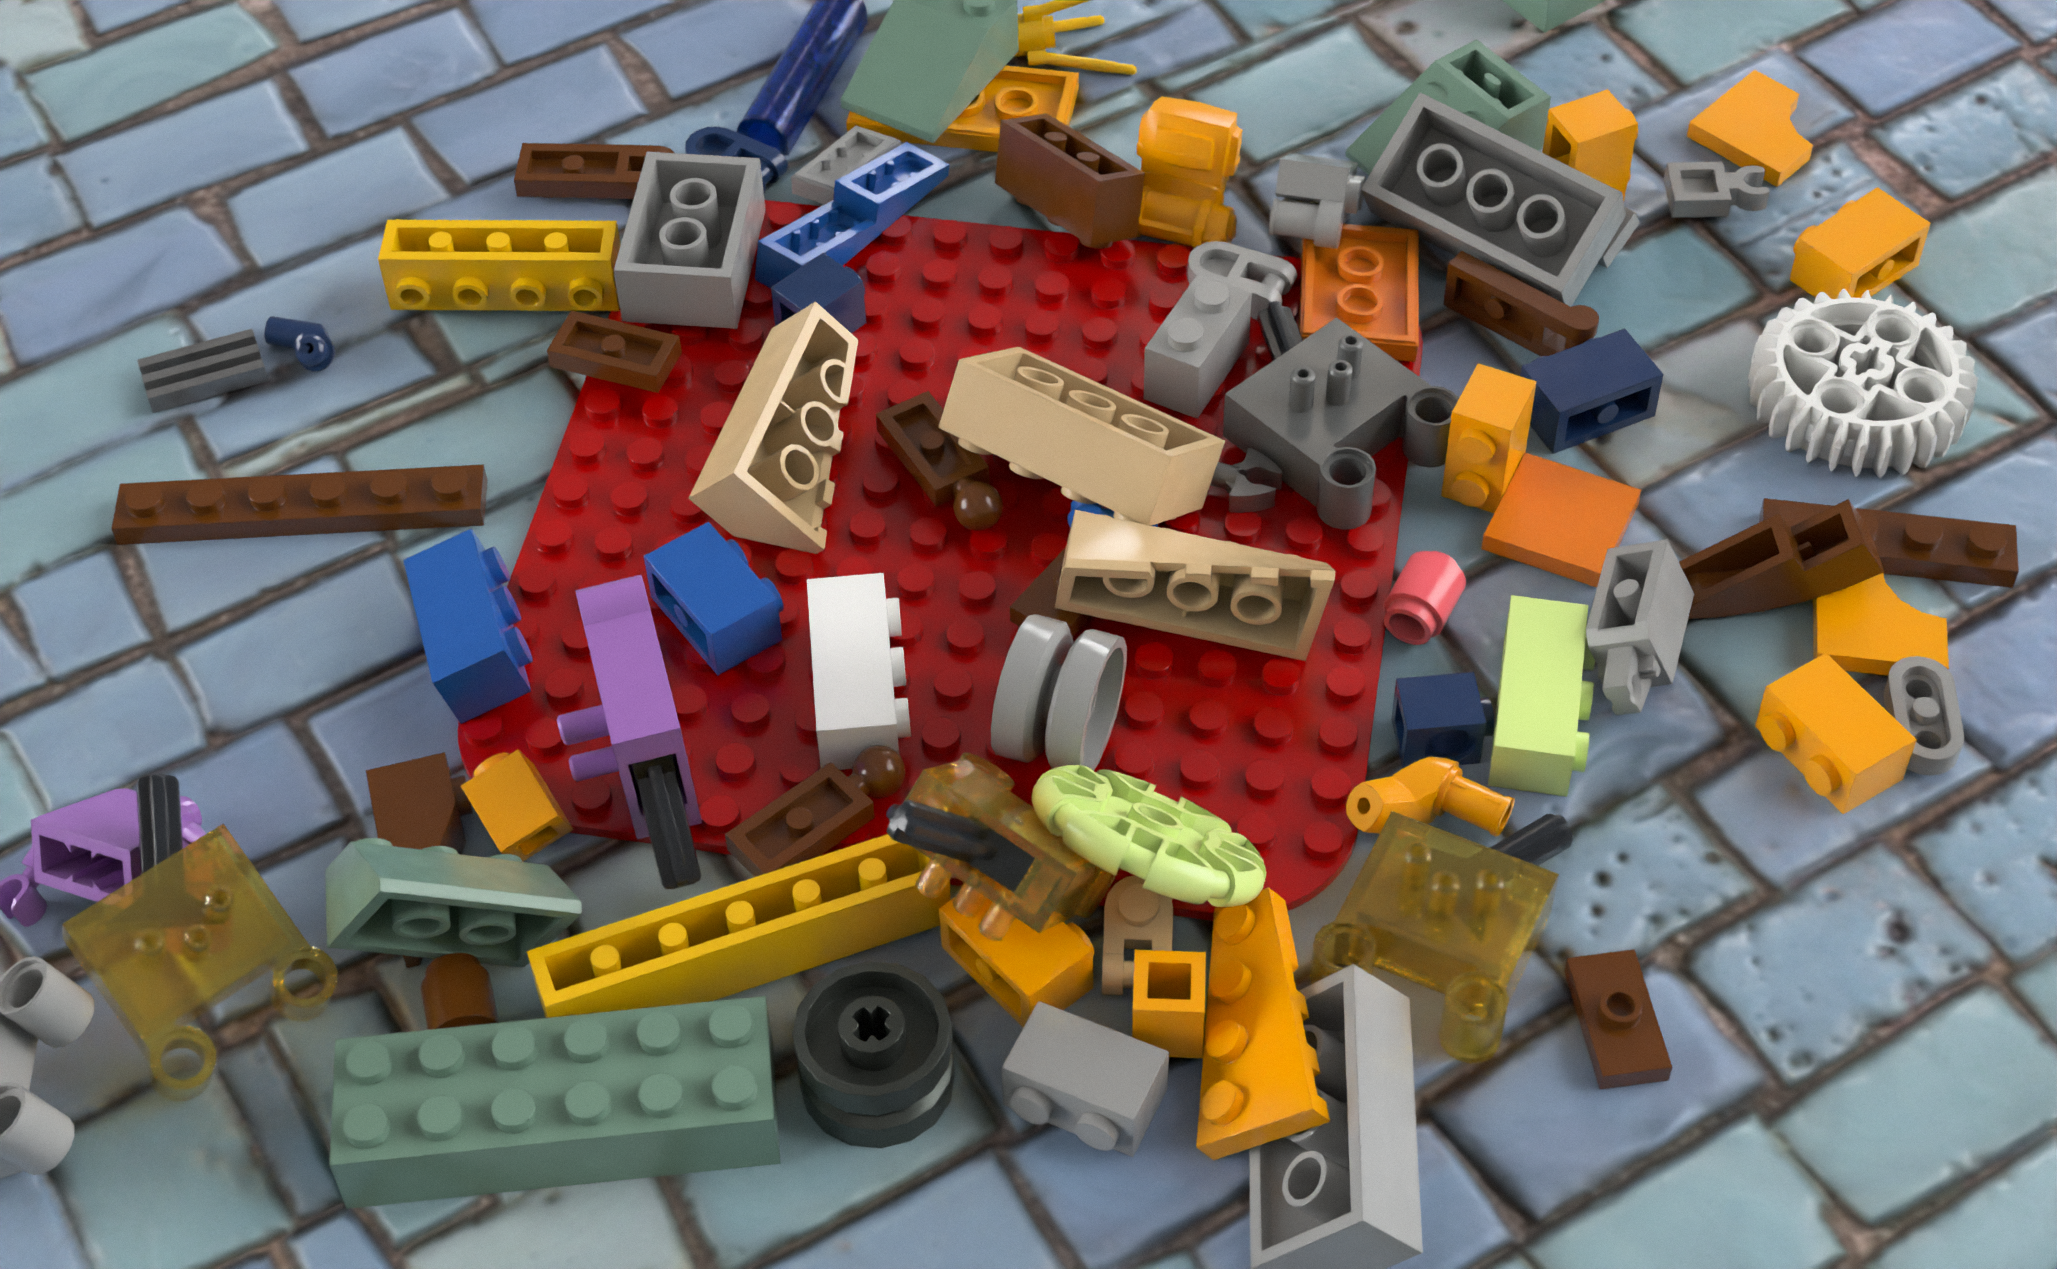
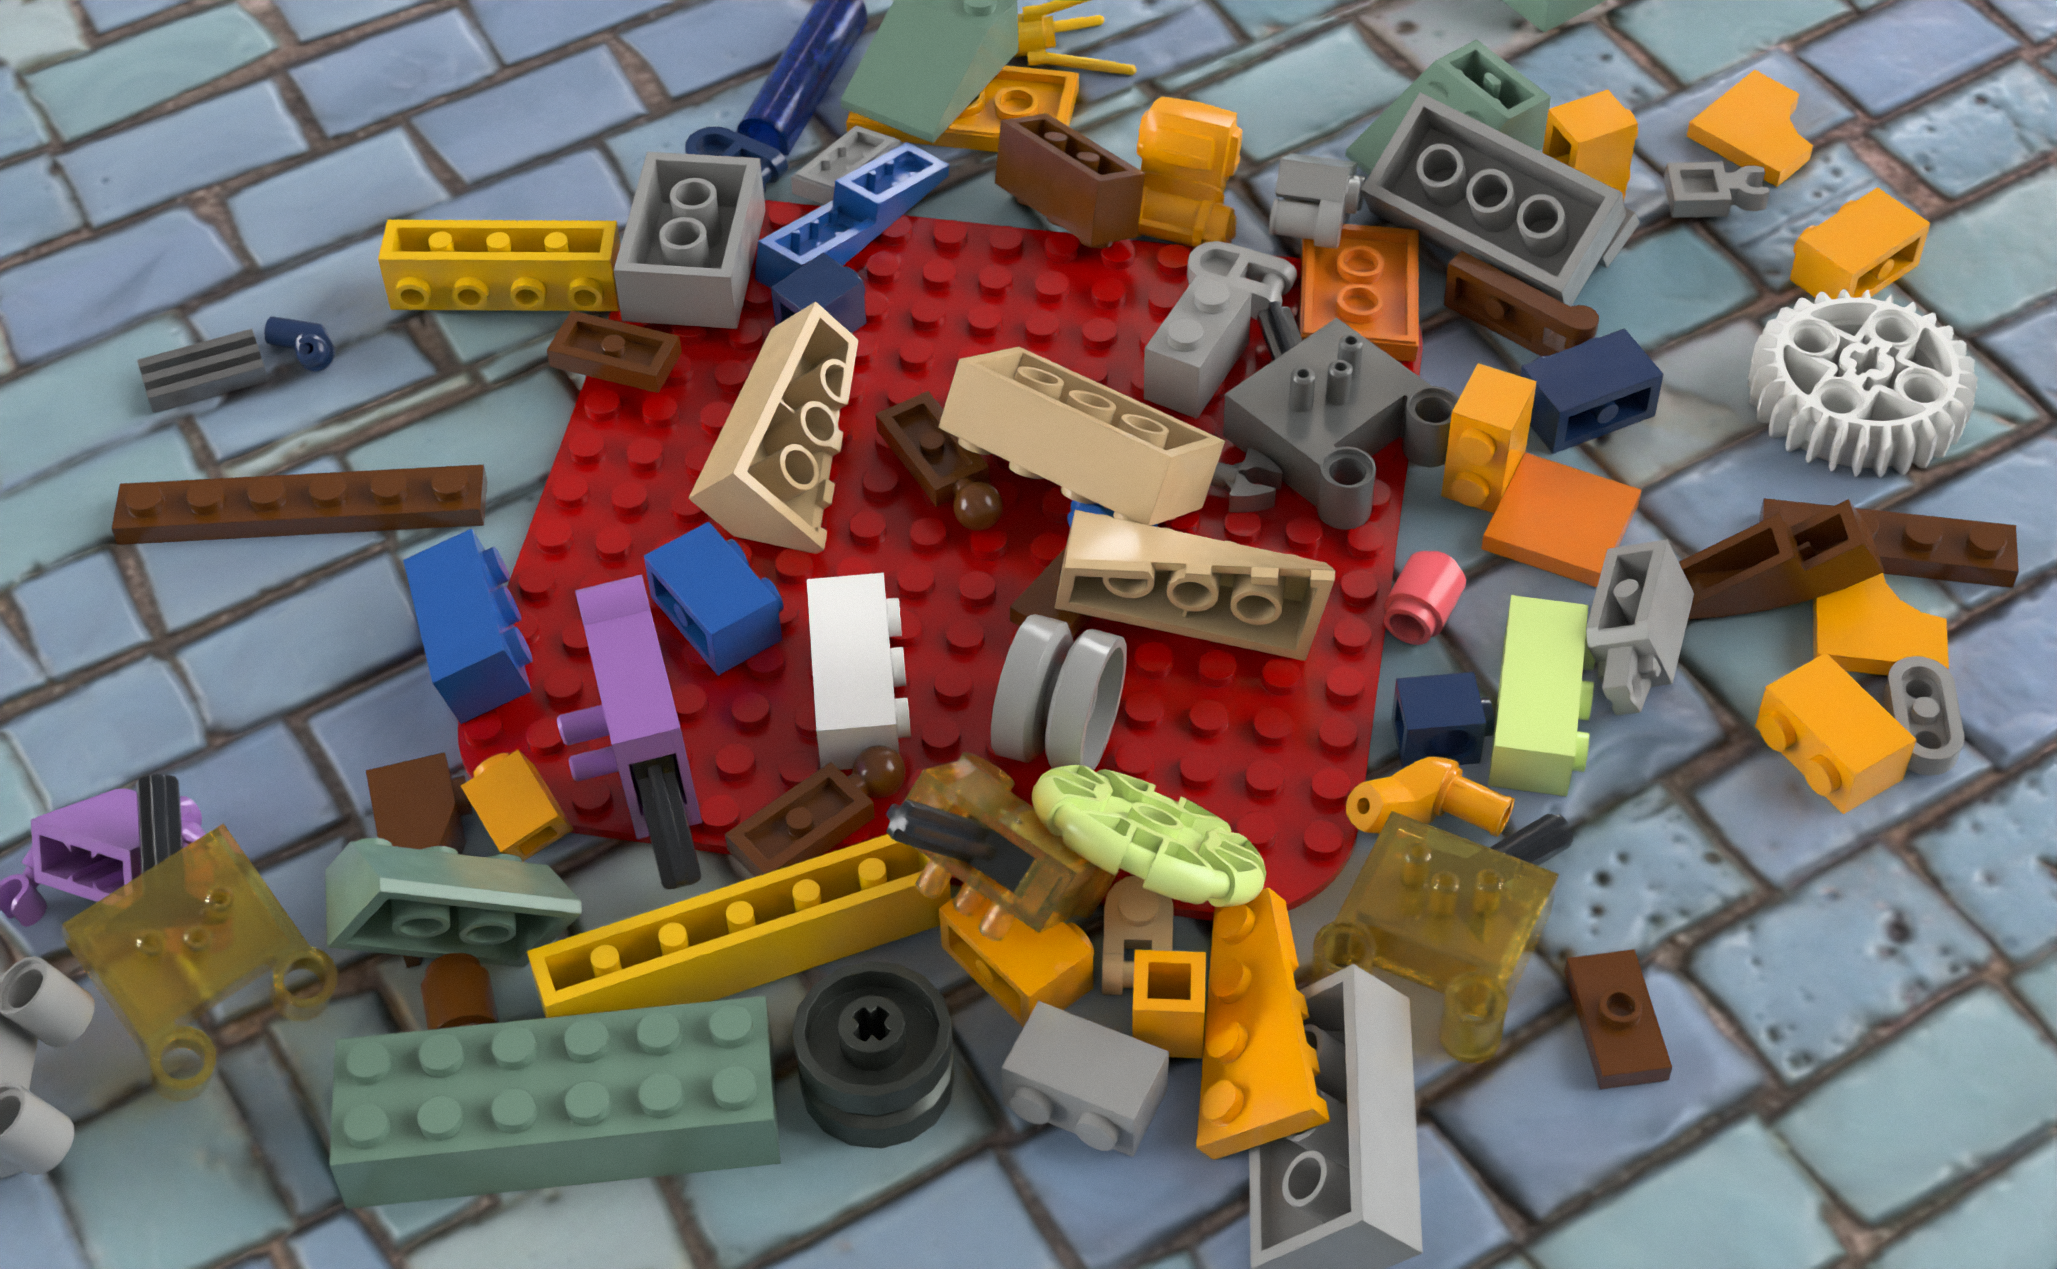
(581, 170): reddish brown plate -> none

